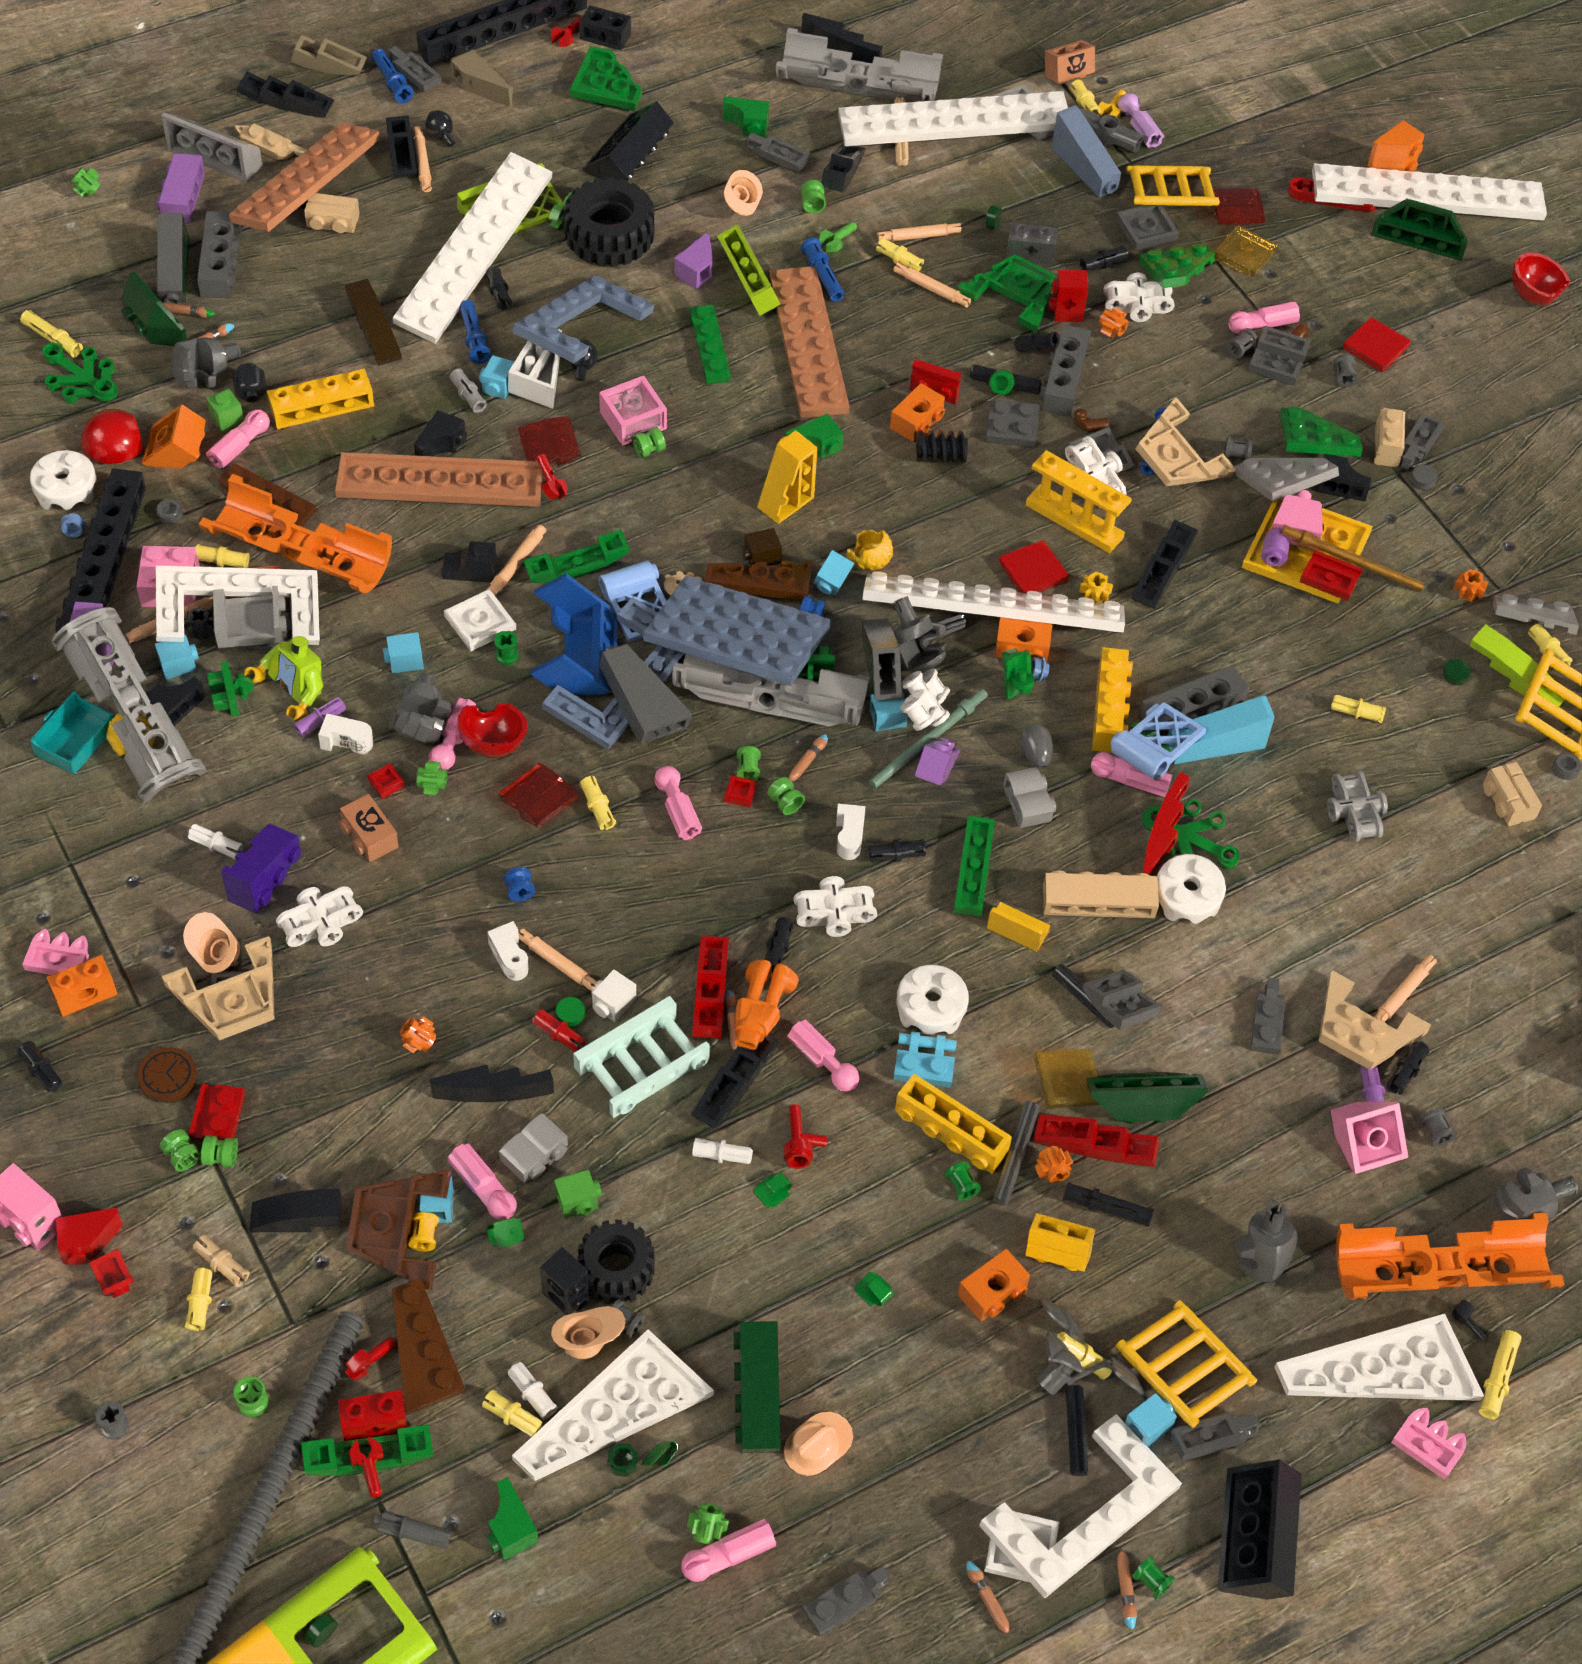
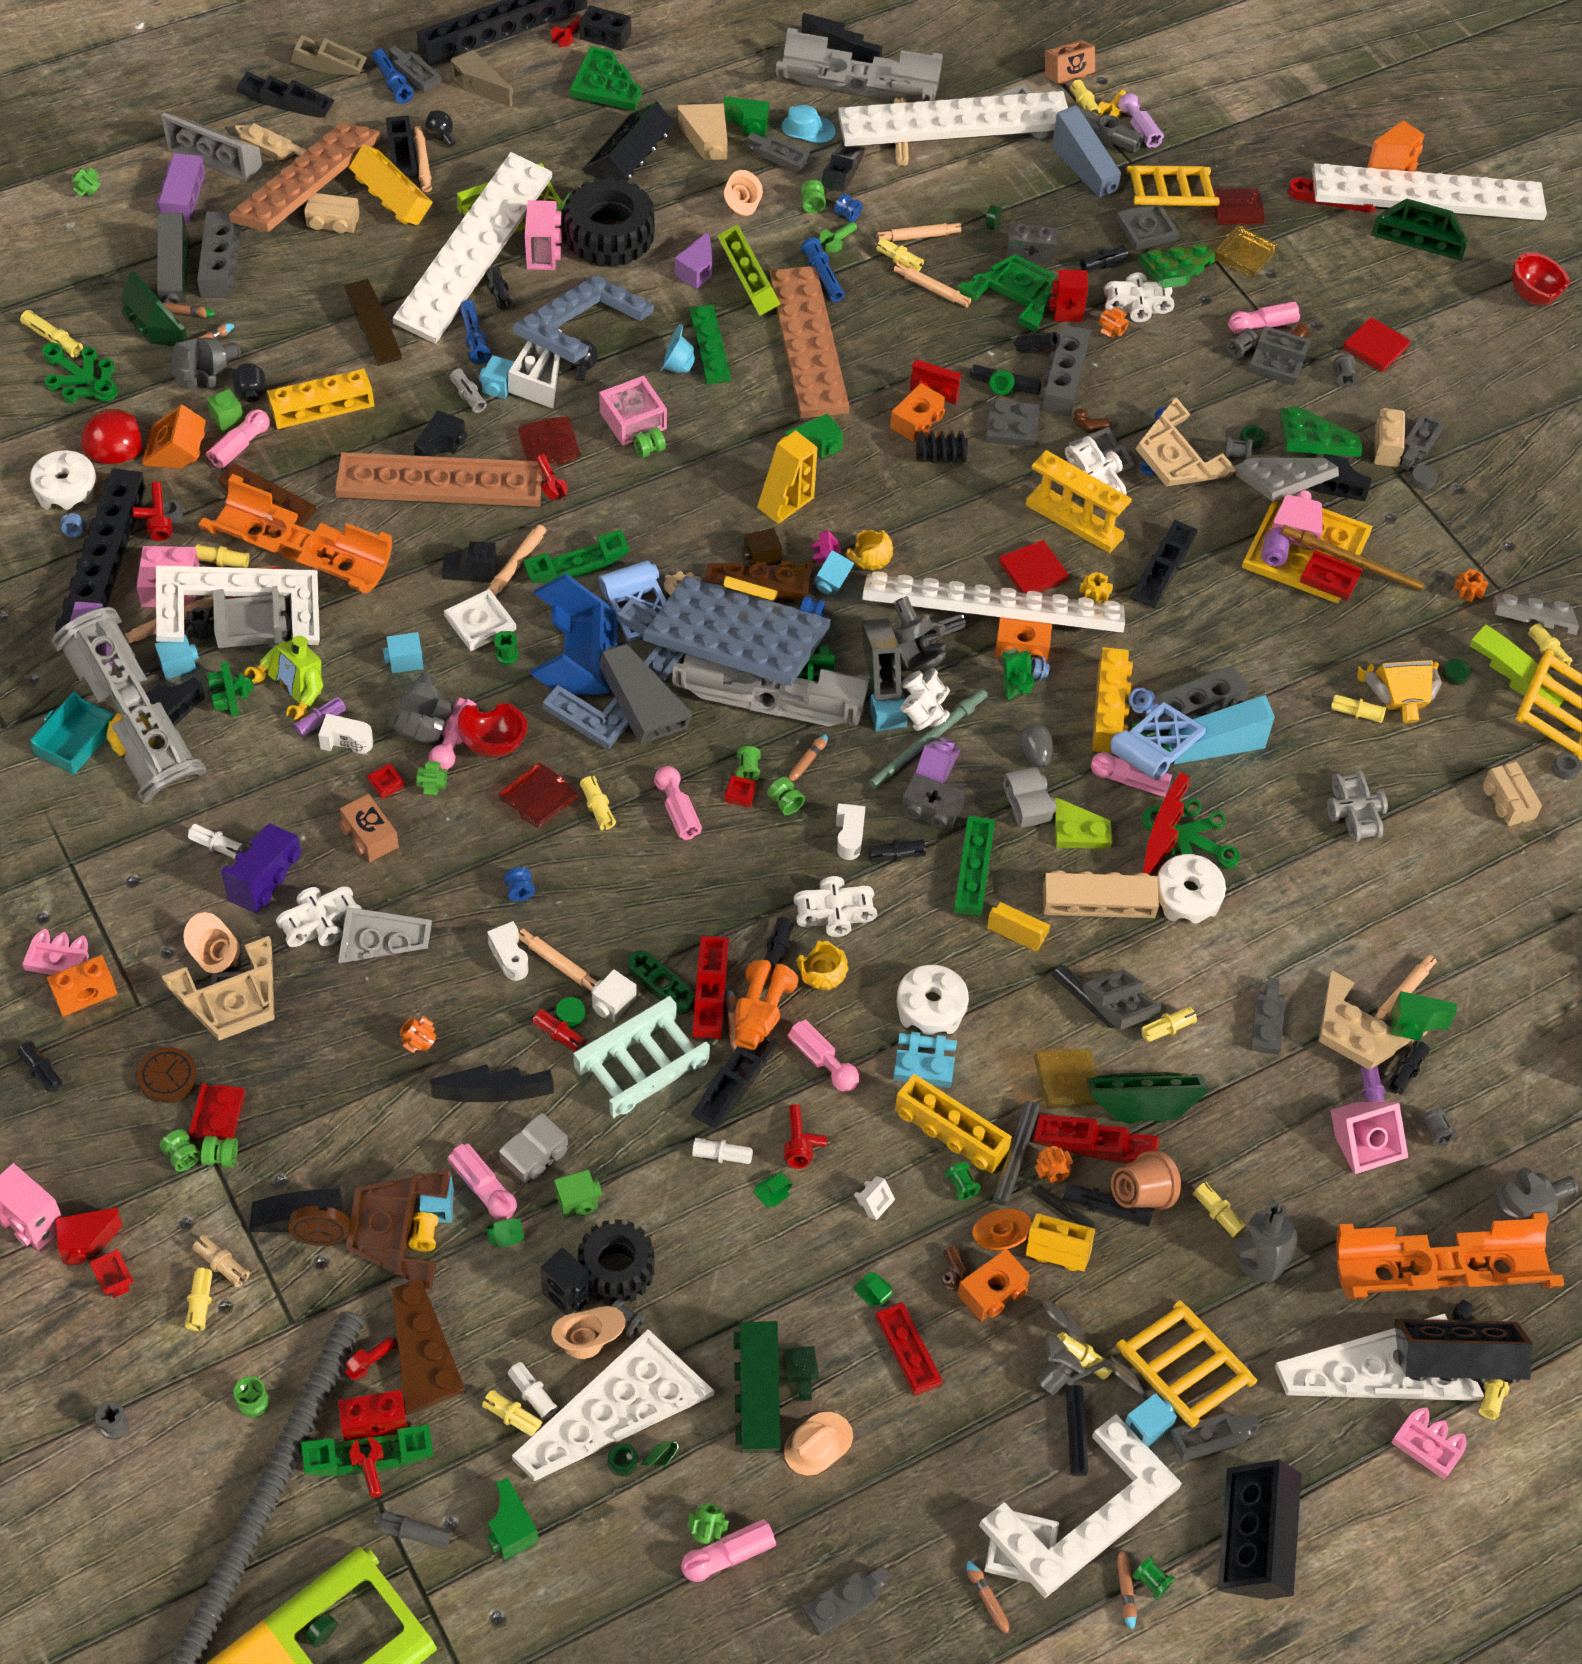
(158, 526): none -> red piece
(319, 1226): none -> reddish brown tile
(381, 934): none -> light grey wing
(390, 185): none -> yellow brick
(542, 235): none -> bright pink piece
(657, 970): none -> dark green beam
(679, 353): none -> medium azure piece
(705, 129): none -> tan slope
(750, 588): none -> yellow tile
(801, 1368): none -> clear green plate
(807, 125): none -> medium azure piece
(823, 967): none -> yellow hair
(825, 546): none -> dark pink tile
(848, 207): none -> blue wheel
(875, 1197): none -> white tile
(908, 1349): none -> red tile
(933, 802): none -> flat silver brick
(957, 1268): none -> reddish brown arm
(1002, 1229): none -> orange dish
(1064, 1205): none -> black piece
(1080, 828): none -> lime wing
(1138, 694): none -> medium blue plate
(1147, 1182): none -> nougat piece
(1168, 1024): none -> light yellow axle
(1219, 1210): none -> light yellow pin
(1255, 433): none -> dark green tile
(1403, 685): none -> yellow torso
(1417, 1014): none -> green arch
(1463, 1350): none -> black slope

